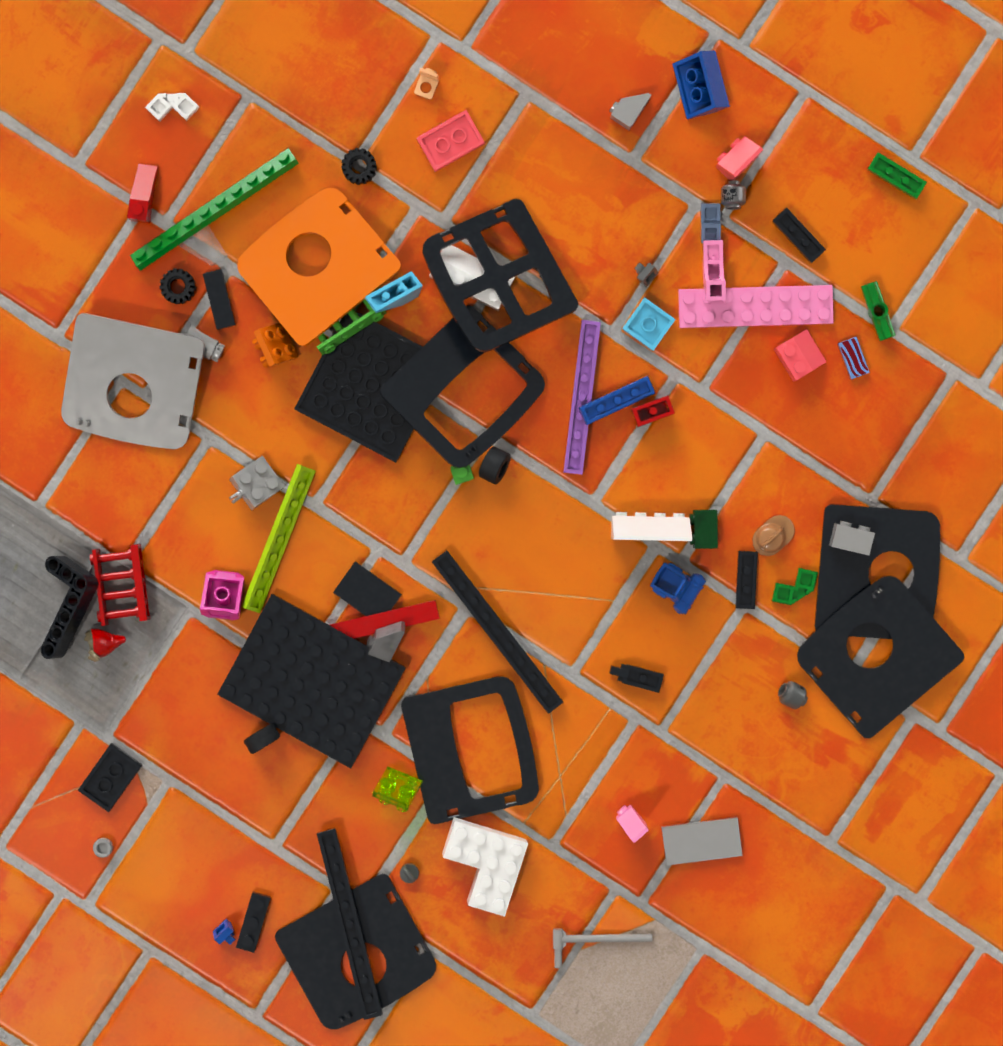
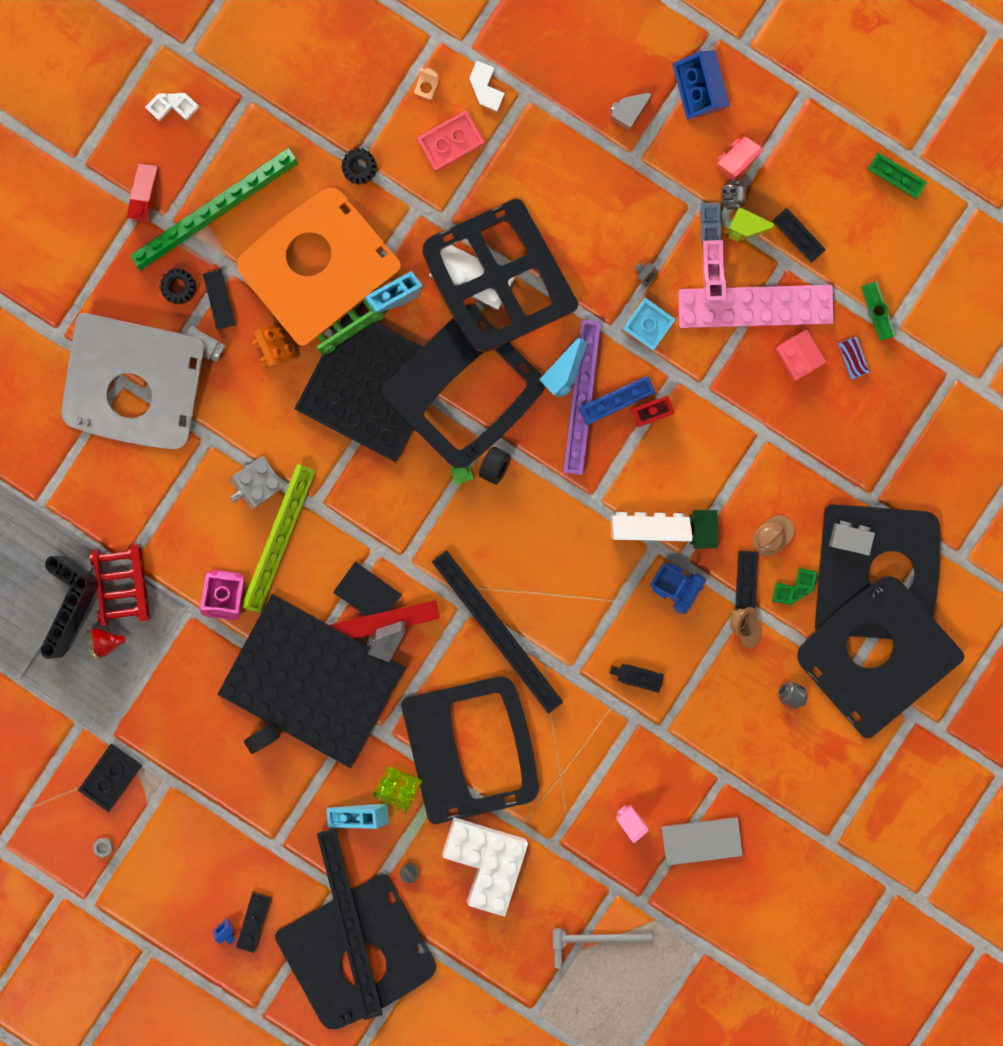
(358, 816): none -> medium azure slope
(486, 95): none -> white tile
(564, 371): none -> medium azure slope
(747, 226): none -> lime slope
(747, 626): none -> medium nougat piece

